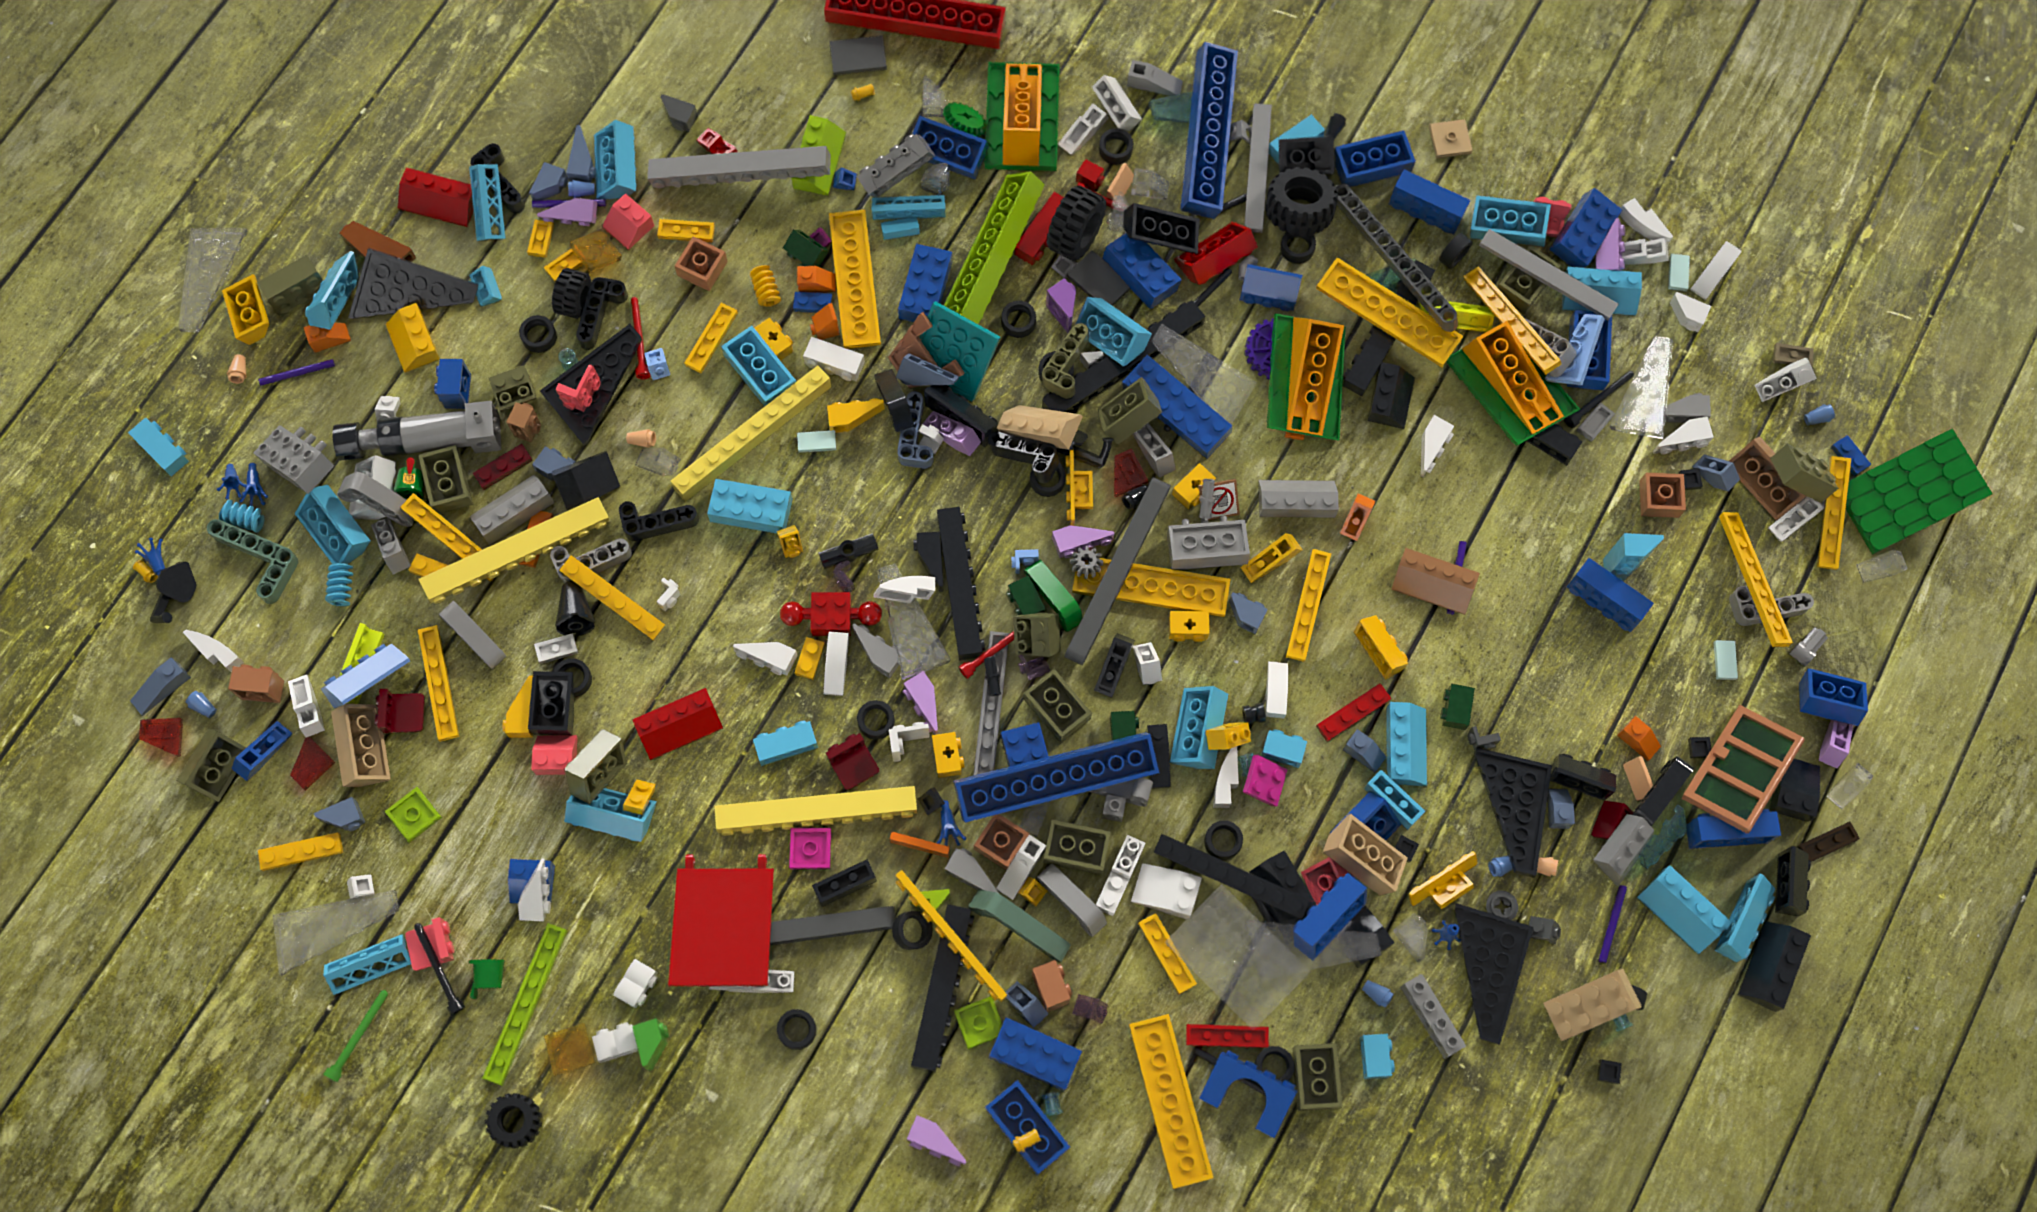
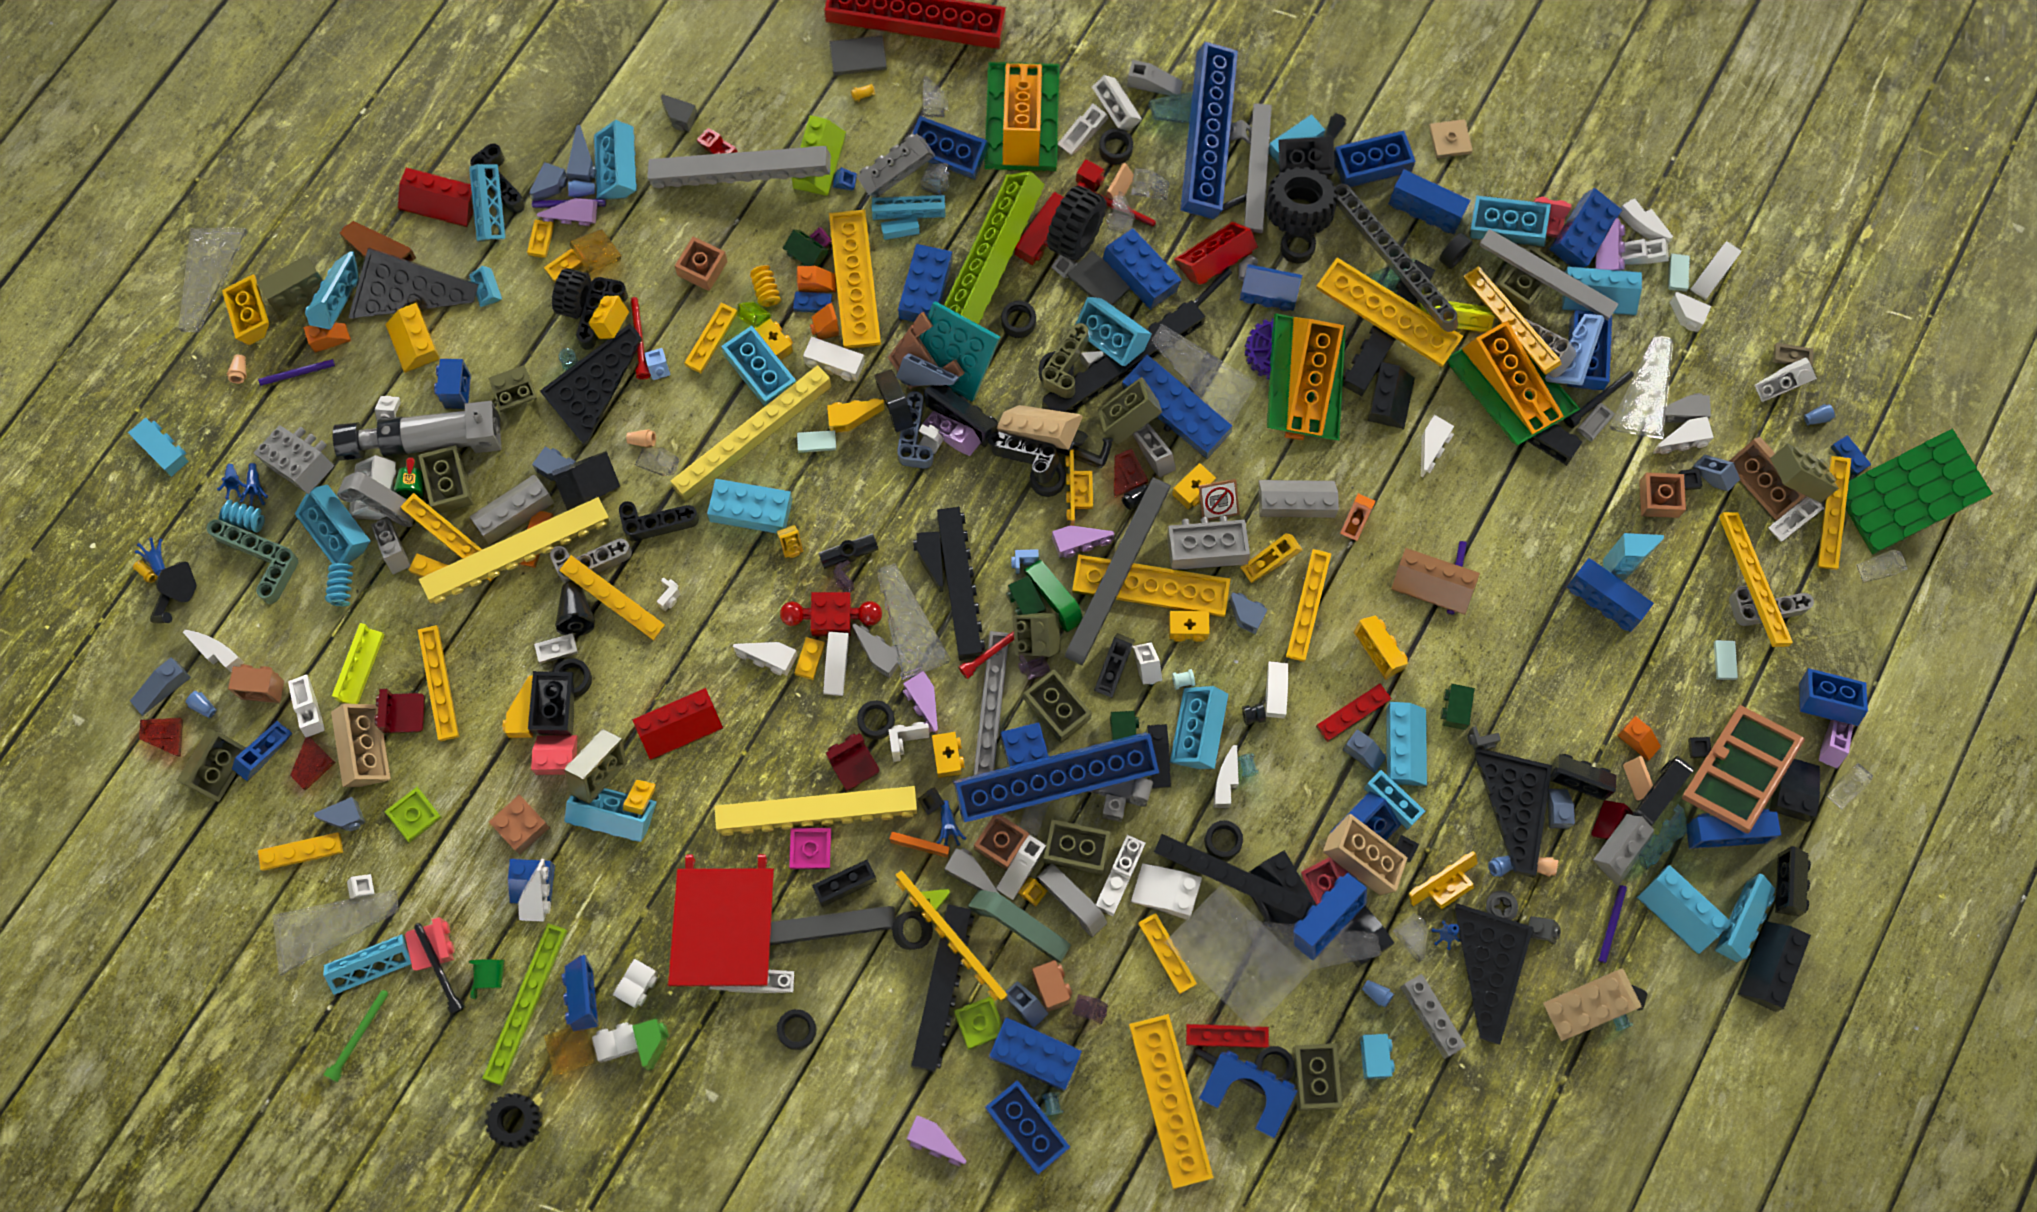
(364, 675): slope -> none
(472, 634): light grey beam -> none
(502, 466): dark red plate -> none
(519, 824): none -> nougat brick
(524, 422): medium nougat brick -> none
(534, 321): black tyre -> none
(580, 994): none -> blue slope
(583, 394): coral bracket -> none
(608, 317): none -> yellow brick
(627, 221): coral slope -> none
(685, 230): yellow plate -> none
(752, 314): none -> clear neon green slope
(785, 742): medium azure brick -> none
(906, 589): white slope -> none
(964, 118): green gear -> none
(992, 676): black axle -> none
(1026, 1140): yellow pin -> none
(1061, 303): medium lavender slope -> none
(1093, 560): light grey gear -> none
(1161, 227): black slope -> none
(1183, 679): none -> light aqua bush
(1207, 498): light grey pin -> none
(1228, 736): yellow brick -> none
(1265, 780): dark pink plate -> none
(1284, 748): medium azure brick -> none
(1609, 1071): black plate -> none
(1806, 649): light grey piece -> none
(1829, 841): dark brown tile -> none

